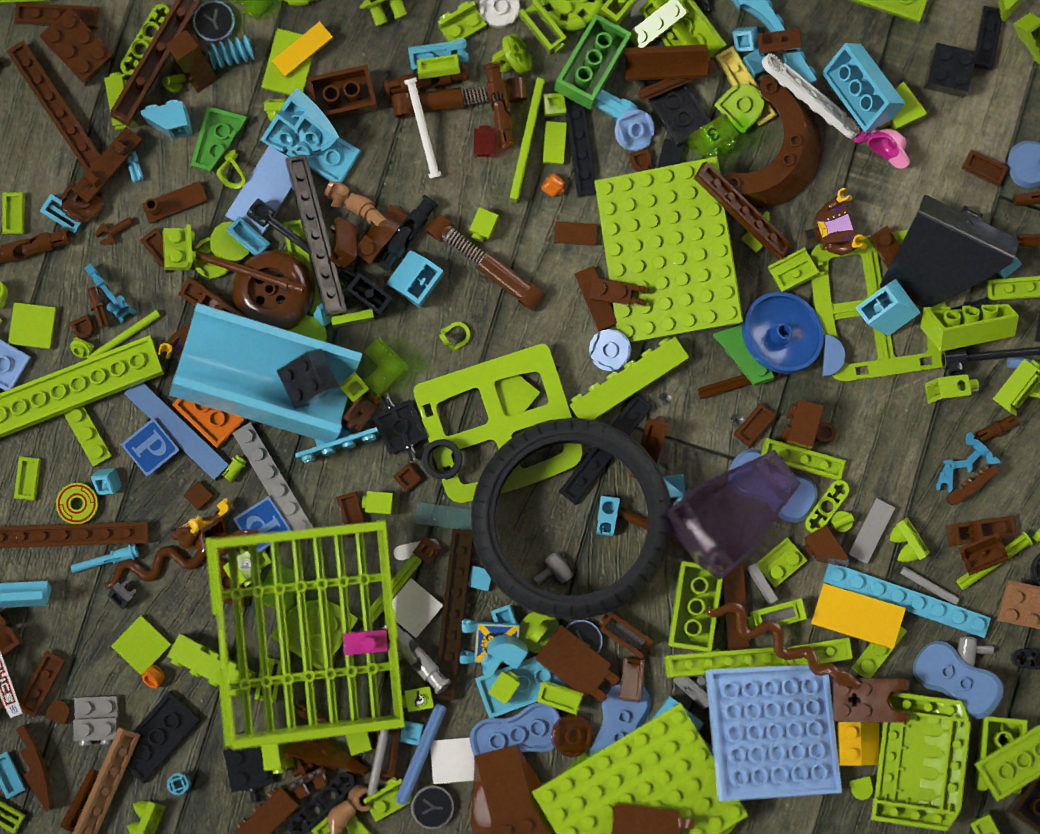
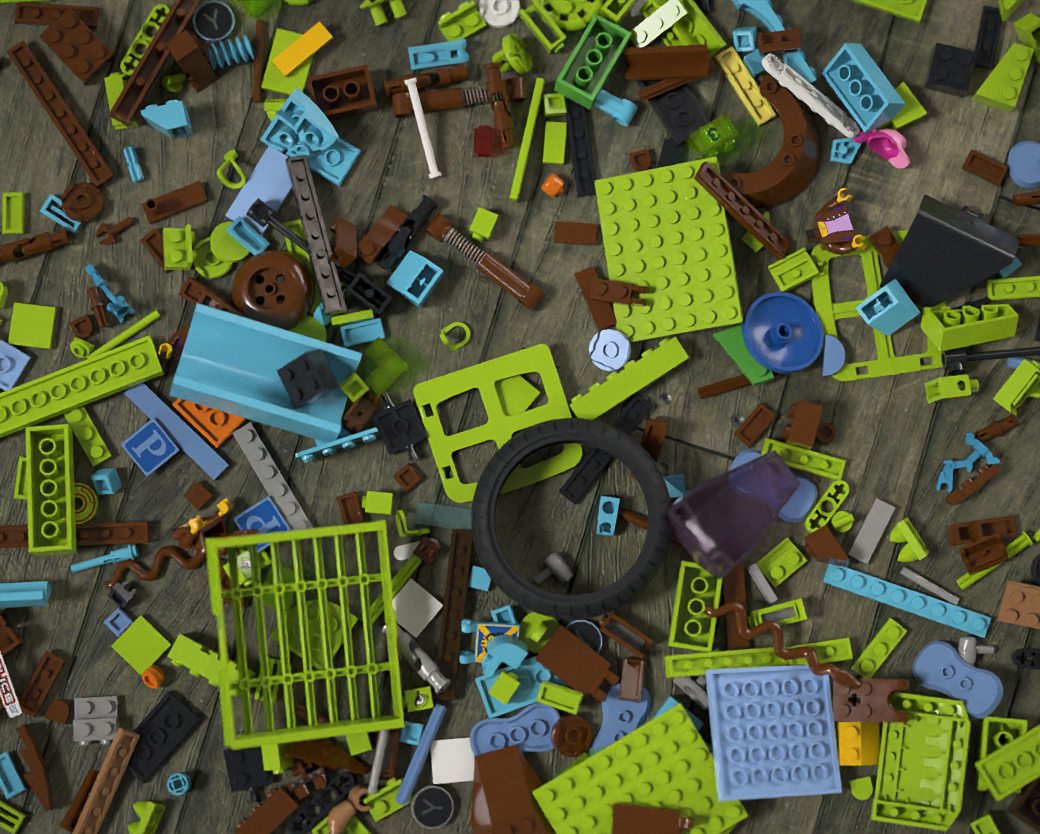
(50, 490): none -> lime brick
(107, 165): reddish brown hinge -> none
(118, 622): none -> medium blue tile
(215, 137): bright green wing -> none
(234, 468): lime pin -> none
(258, 62): none -> reddish brown piece
(283, 283): reddish brown bar -> none
(355, 203): medium nougat piece -> none
(362, 332): none -> medium azure tile
(365, 642): dark pink tile -> none
(399, 513): none -> lime piece
(426, 459): black tyre -> none
(438, 66): lime tile -> none
(634, 129): light blue tile -> none
(742, 106): lime tile -> none
(844, 150): none -> medium azure piece
(858, 616): yellow tile -> none
(1006, 80): none -> lime wedge

